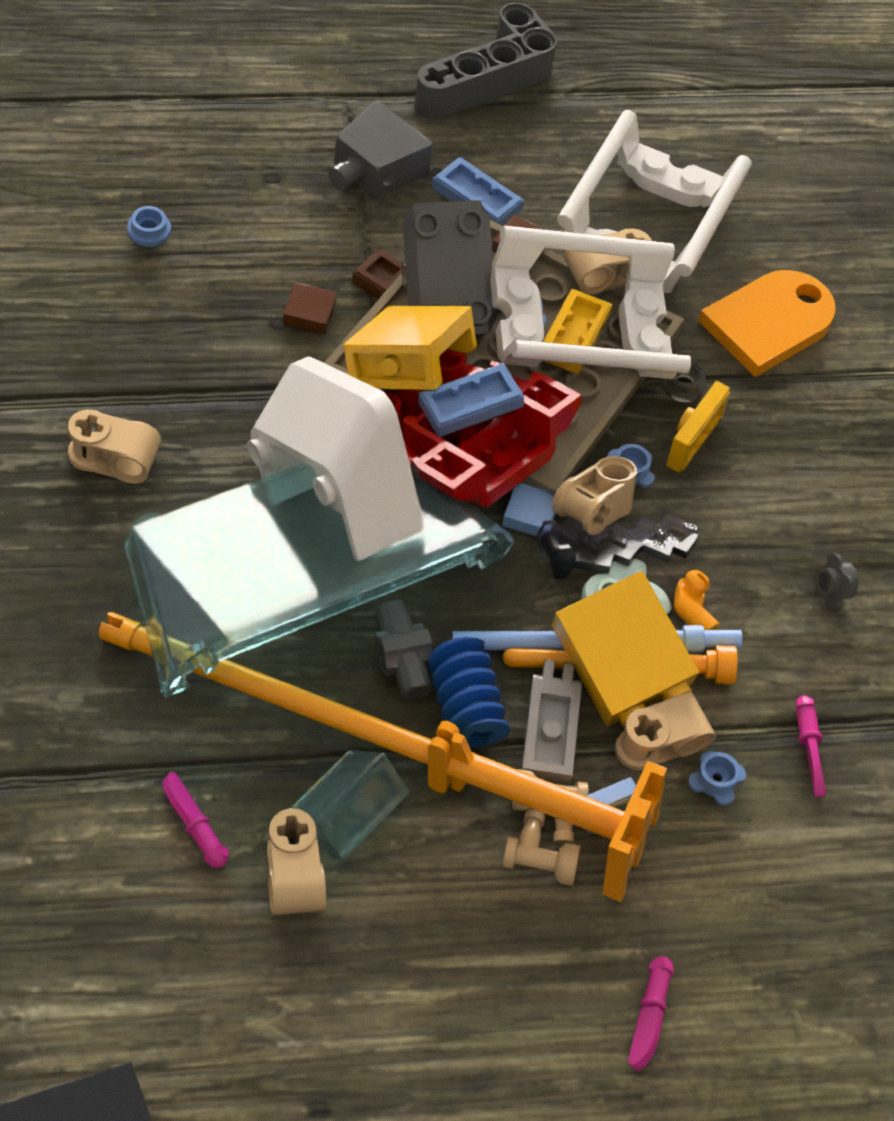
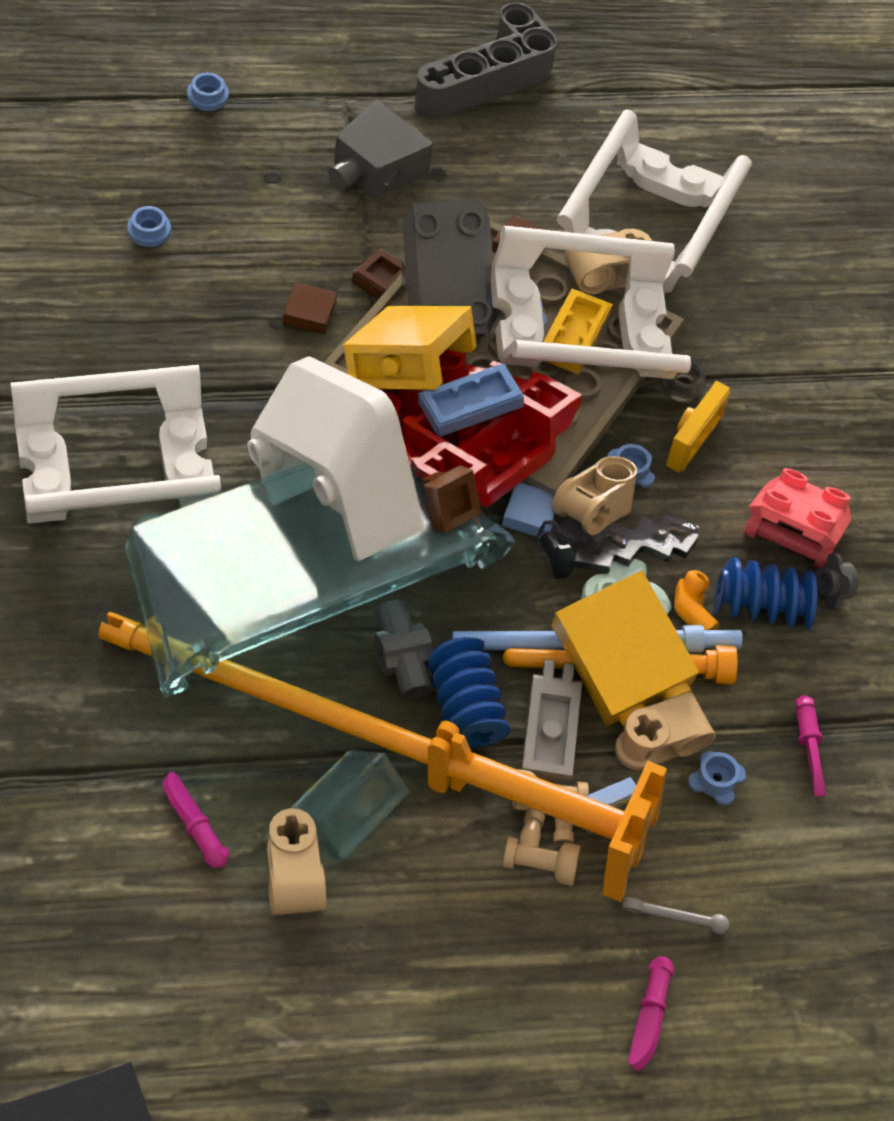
(116, 448): tan piece -> none
(180, 439): none -> white piece
(207, 92): none -> medium blue plate
(451, 498): none -> reddish brown tile
(465, 182): medium blue plate -> none
(718, 923): none -> light grey hinge
(767, 592): none -> blue piece
(768, 320): light orange tile -> none
(814, 511): none -> coral shield

